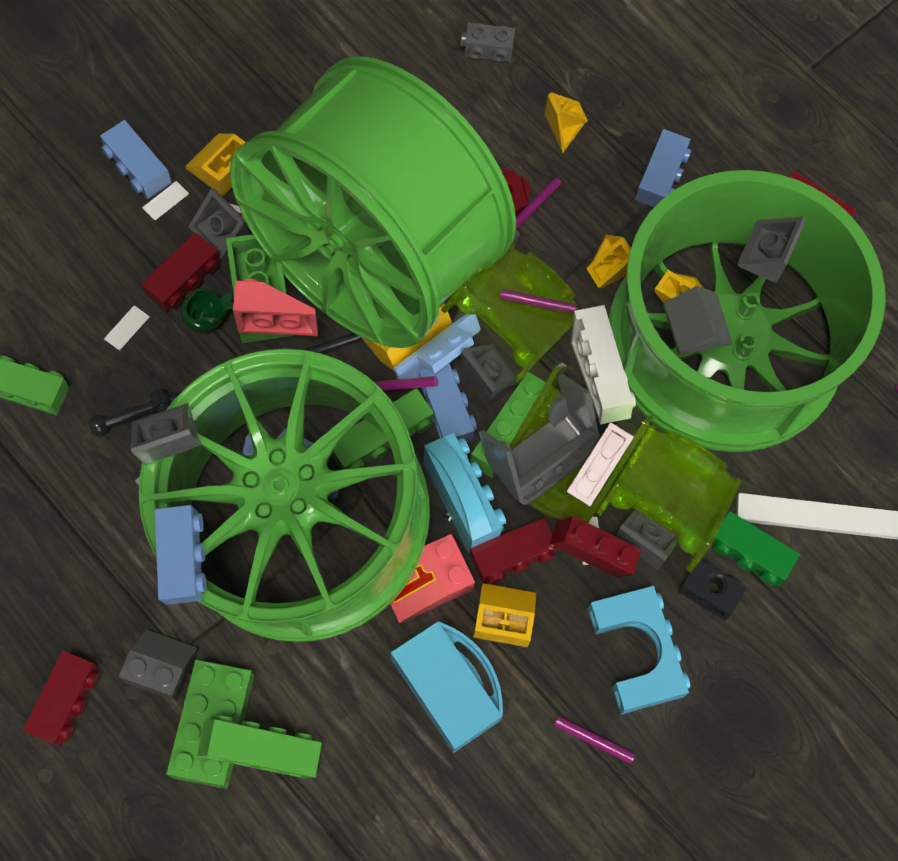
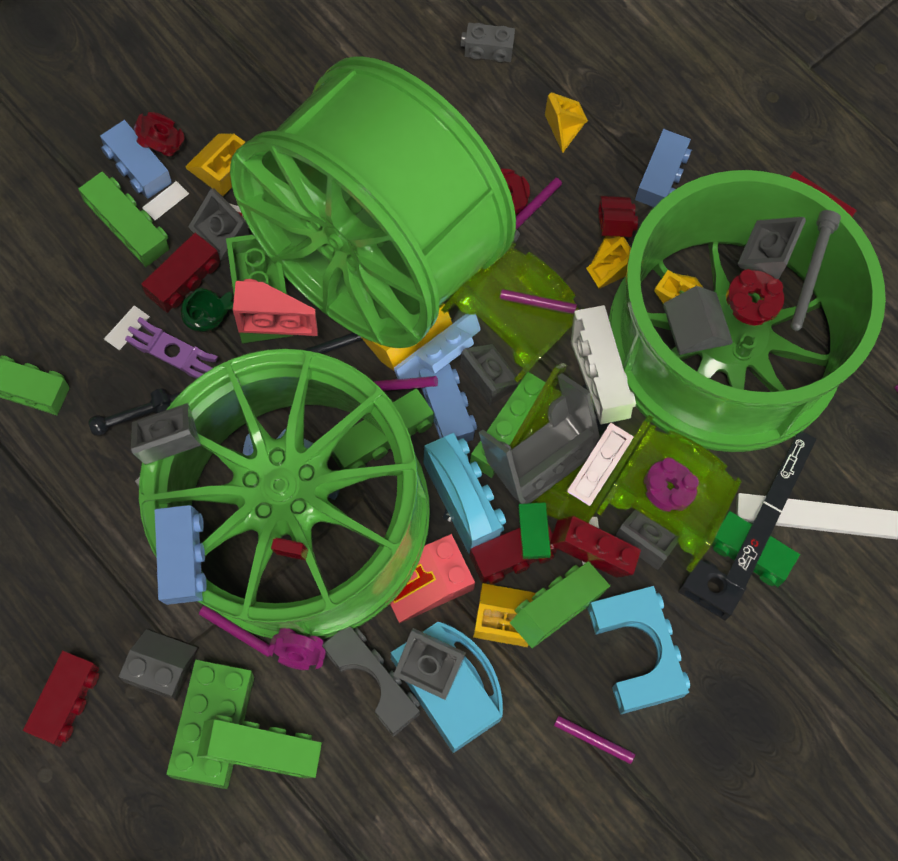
(124, 219): none -> bright green brick
(158, 133): none -> dark red plate
(160, 341): none -> medium lavender piece
(235, 630): none -> magenta bar
(289, 548): none -> dark red tile
(297, 650): none -> magenta plate
(349, 652): none -> dark grey arch
(429, 664): none -> dark grey slope
(534, 531): none -> green tile
(559, 604): none -> bright green brick
(617, 216): none -> dark red brick
(679, 476): none -> magenta plate
(762, 284): none -> dark red plate
(770, 510): none -> black sticker
(827, 223): none -> dark grey piece

